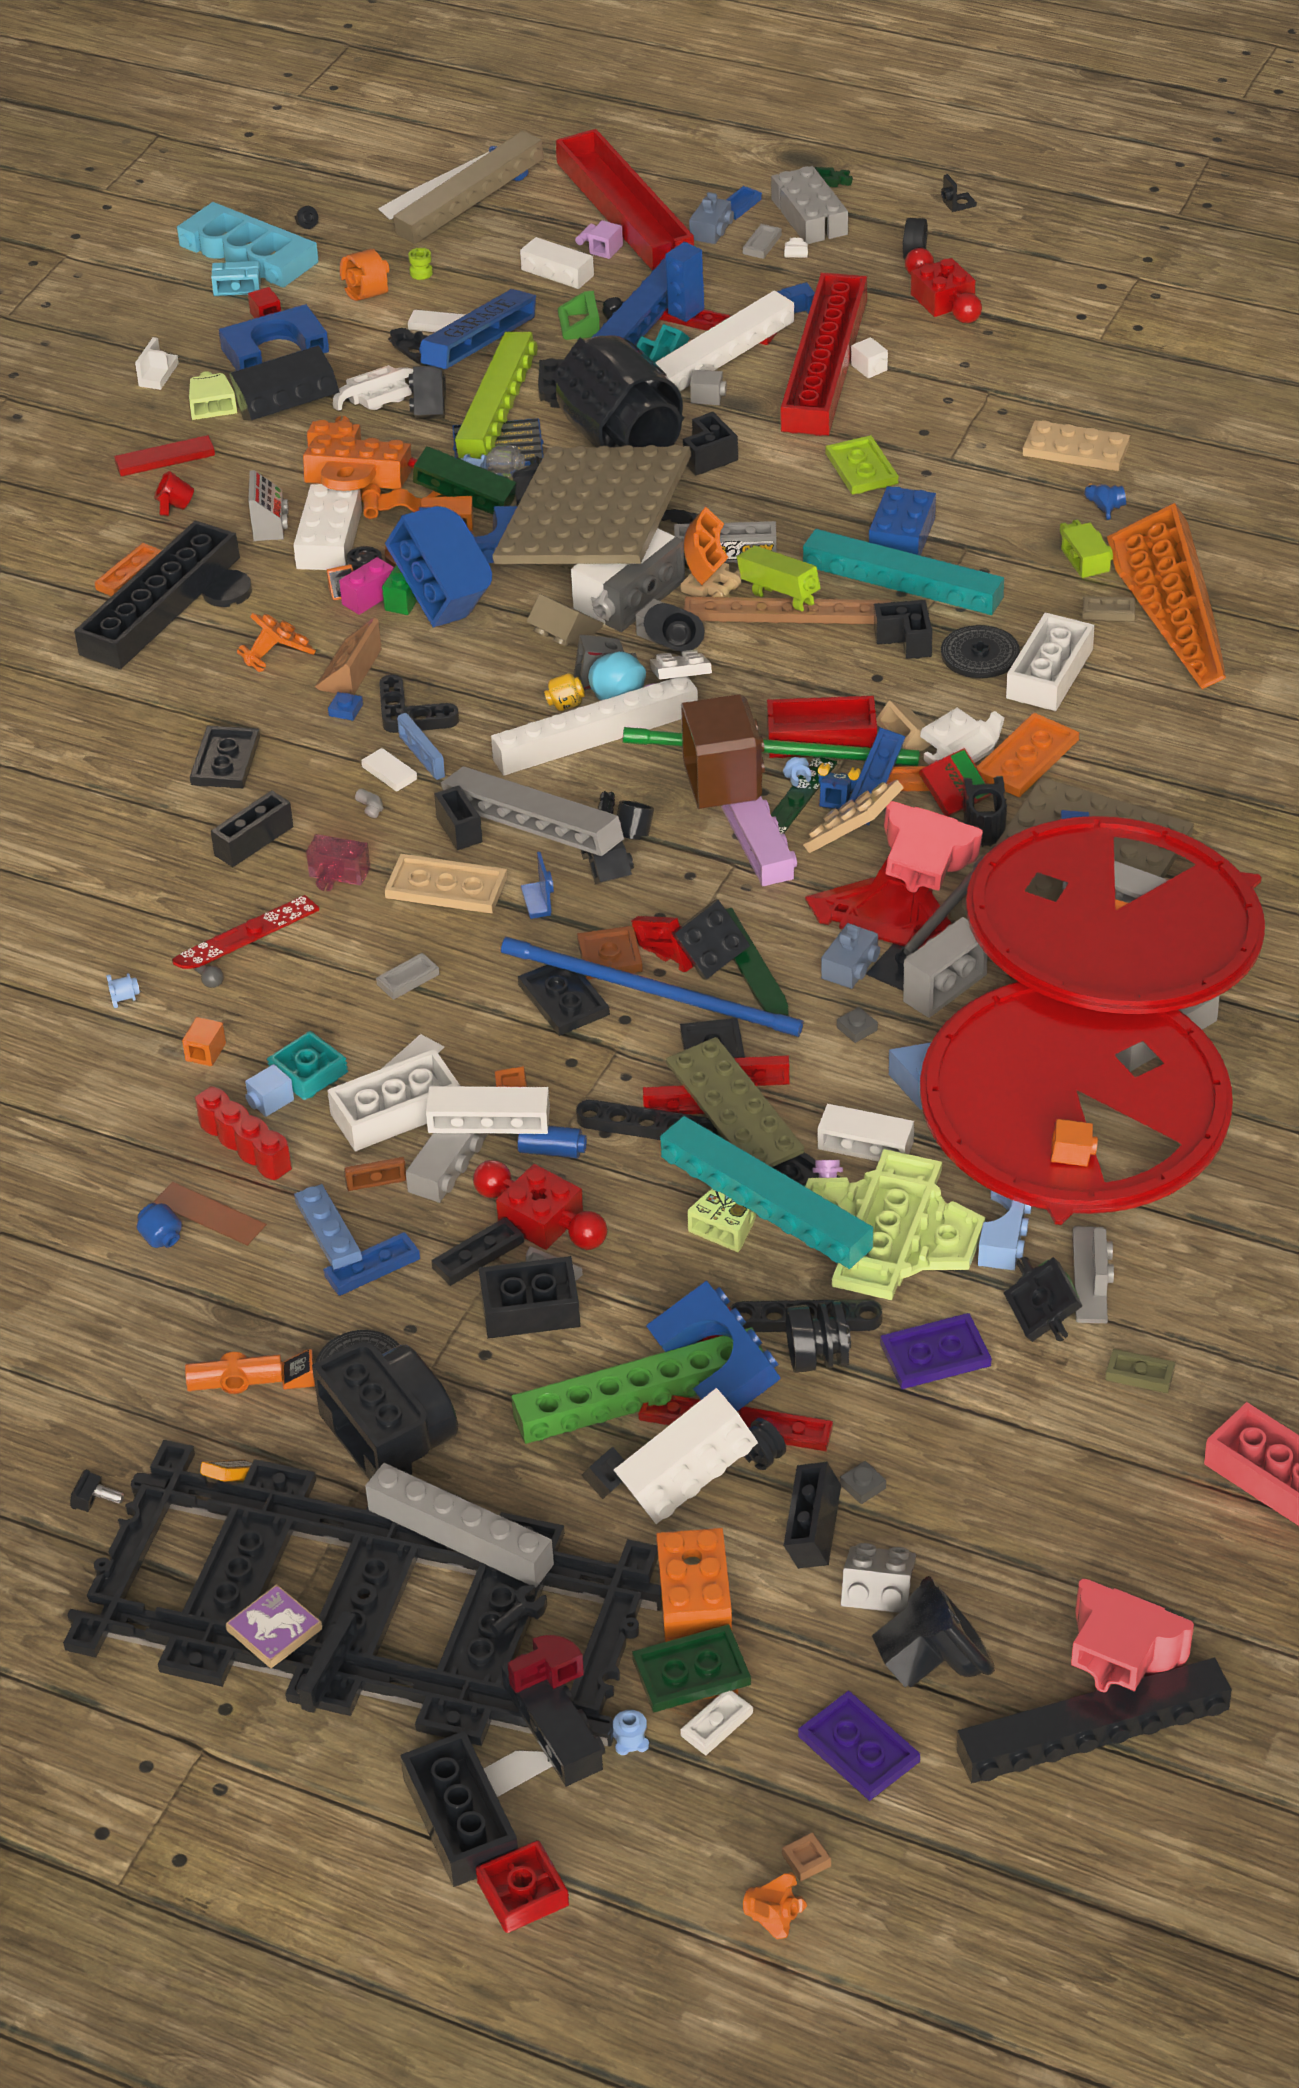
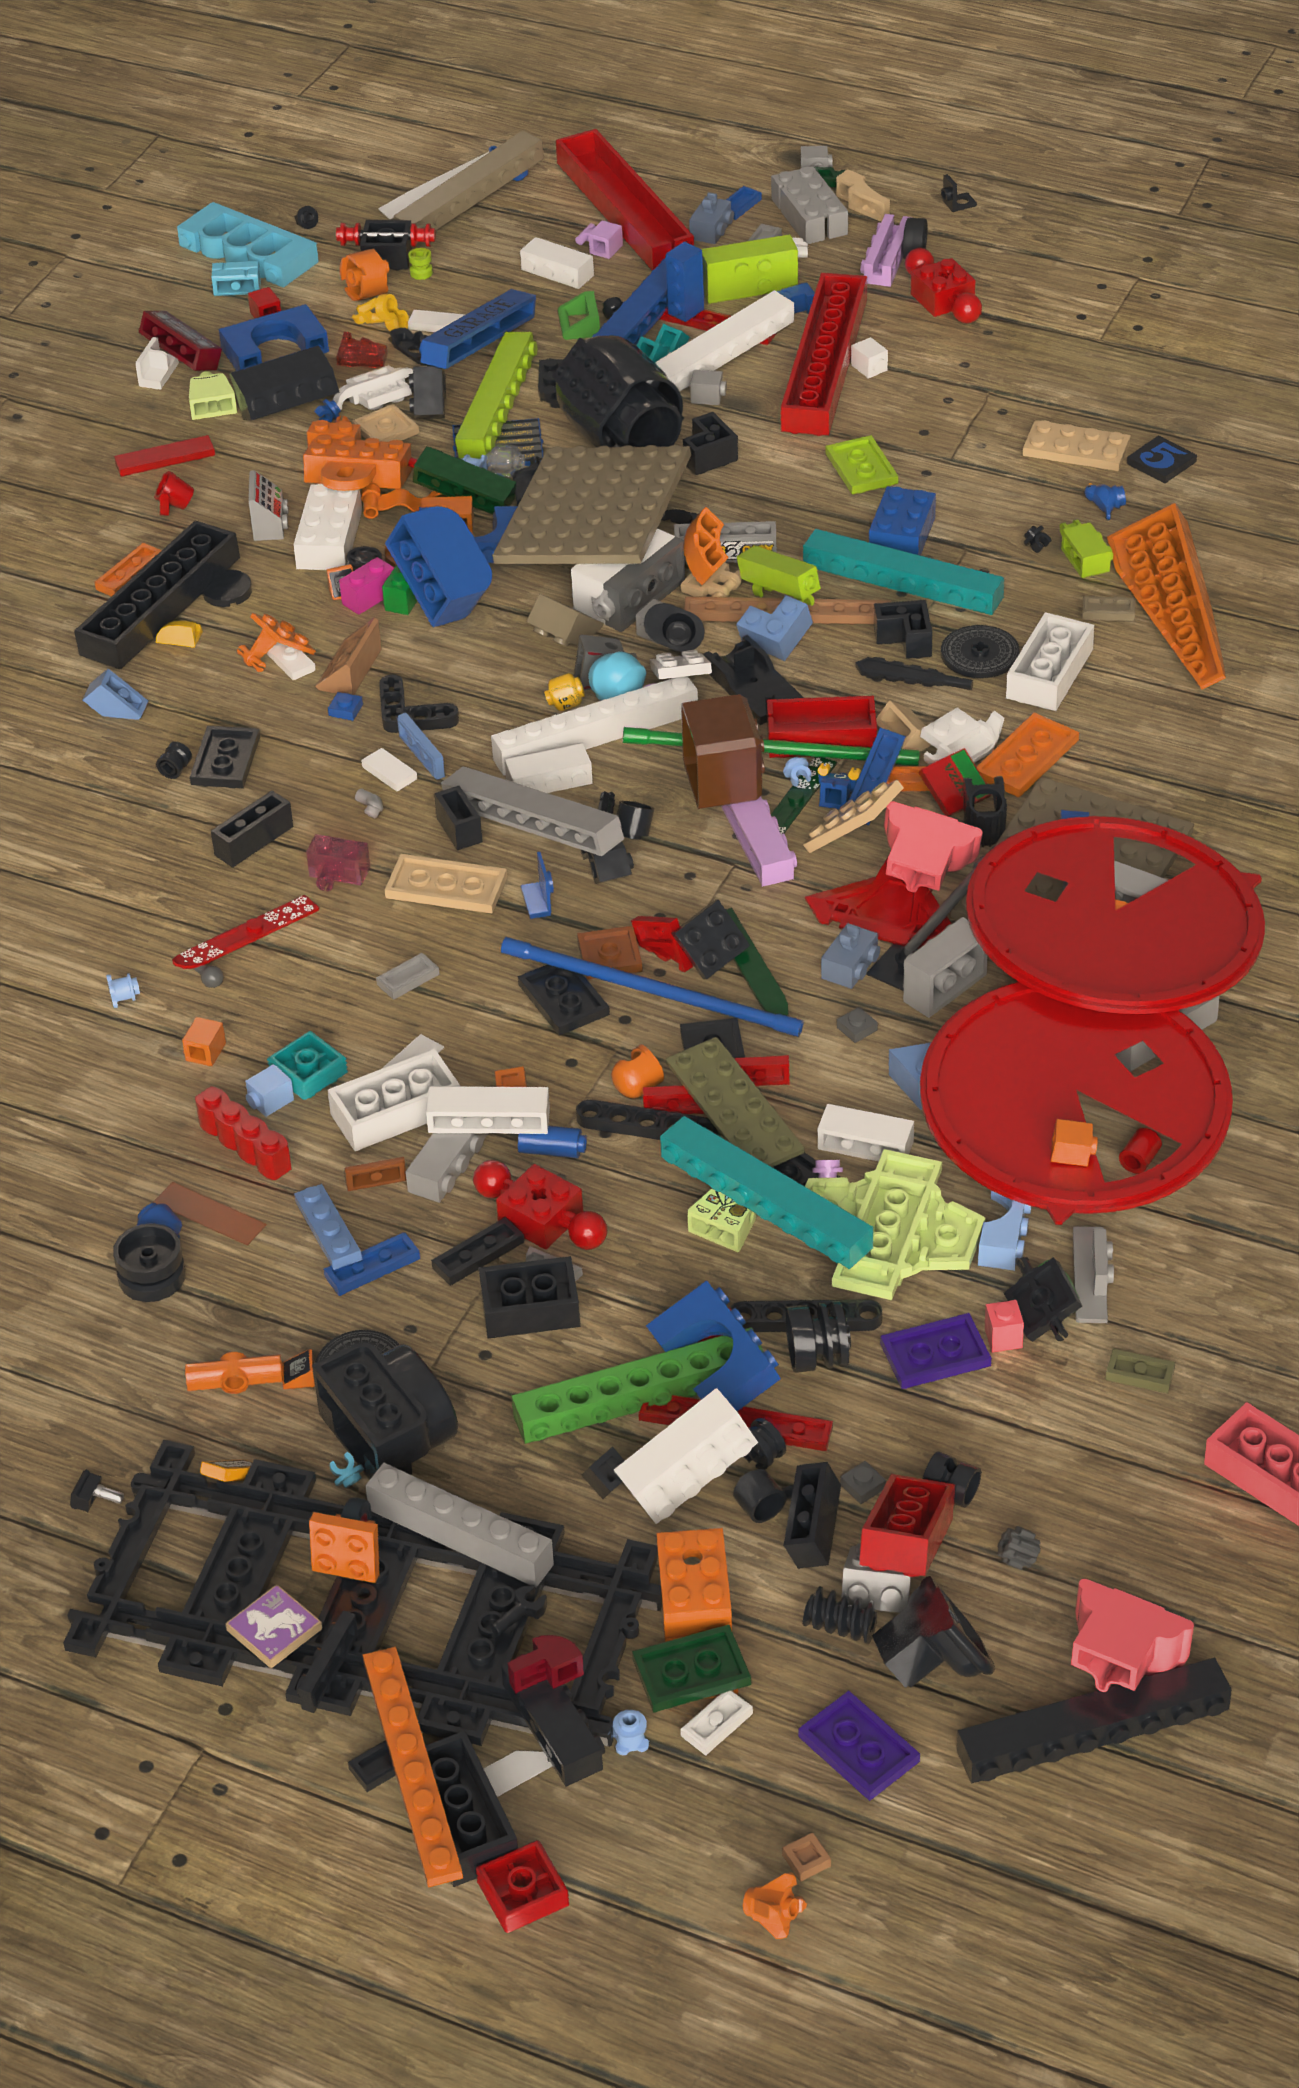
(114, 697): none -> medium blue slope
(149, 1262): none -> black wheel
(173, 760): none -> black wheel
(180, 340): none -> dark red brick
(180, 633): none -> yellow brick
(291, 660): none -> white plate
(330, 410): none -> blue plate
(346, 1542): none -> orange plate
(348, 1475): none -> medium azure plate
(361, 353): none -> clear red wing
(373, 1767): none -> black tile
(386, 311): none -> yellow piece
(387, 424): none -> tan plate
(389, 238): none -> black brick
(412, 1767): none -> orange plate
(551, 769): none -> white brick
(640, 1072): none -> orange helmet
(749, 268): none -> lime brick
(752, 675): none -> black piece
(761, 1495): none -> black piece
(778, 631): none -> medium blue brick
(815, 156): none -> light grey brick
(840, 1615): none -> black piece
(861, 198): none -> tan slope
(885, 252): none -> lavender brick
(907, 1525): none -> red brick
(910, 674): none -> black sword
(963, 1475): none -> black wheel
(1004, 1326): none -> coral brick
(1018, 1547): none -> dark grey gear
(1035, 536): none -> black plate
(1140, 1150): none -> red brick
(1161, 459): none -> black tile

